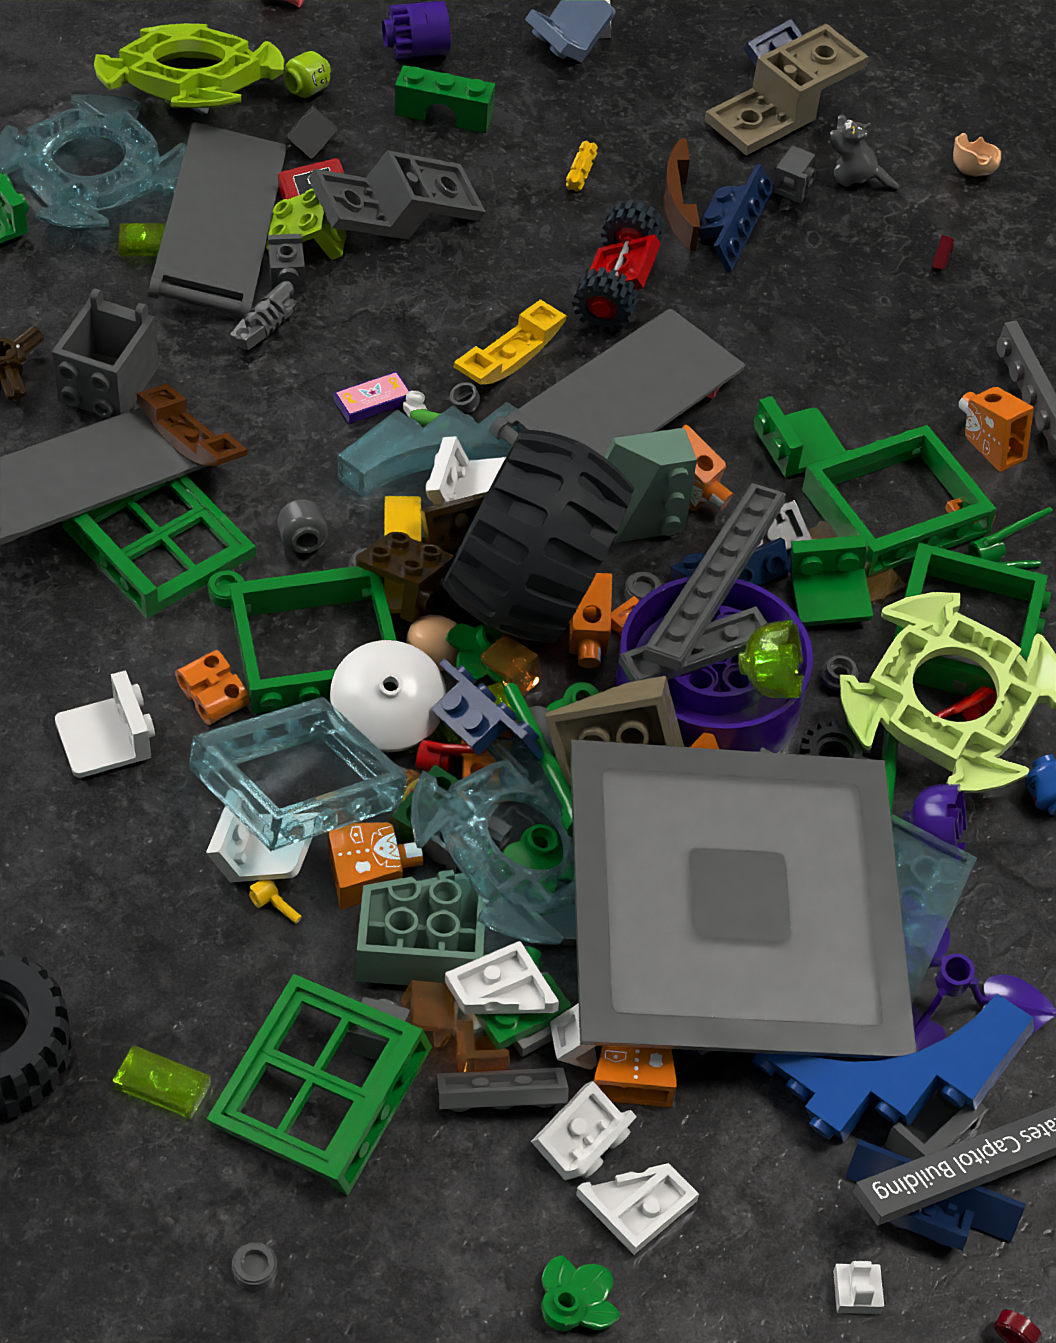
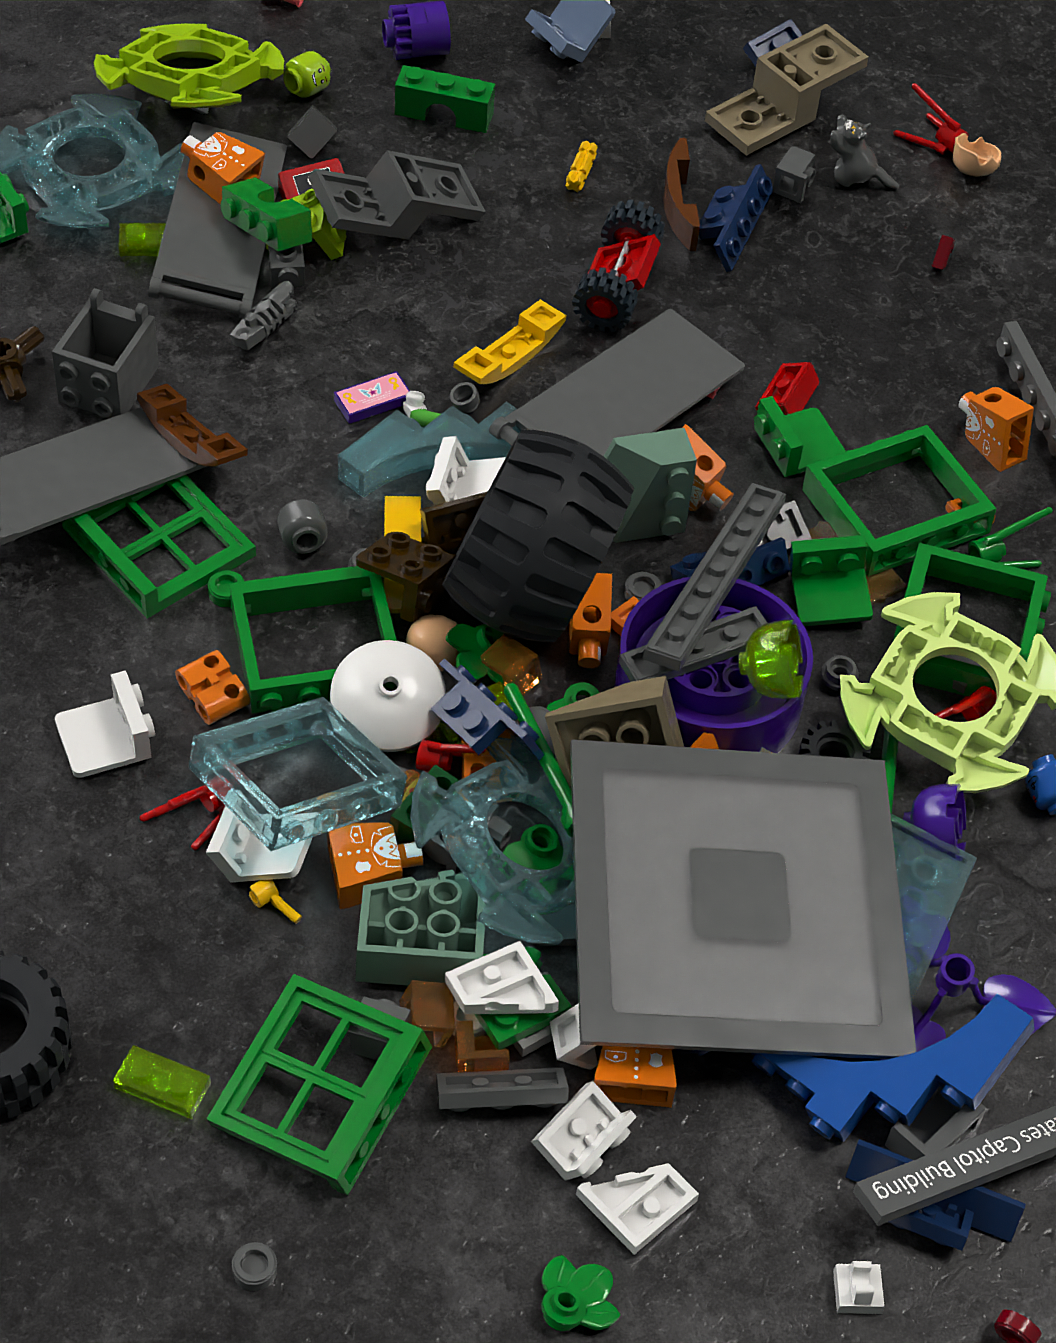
(208, 799): none -> red plant
(221, 162): none -> orange torso
(253, 209): none -> green arch
(792, 386): none -> red slope
(946, 133): none -> red plant

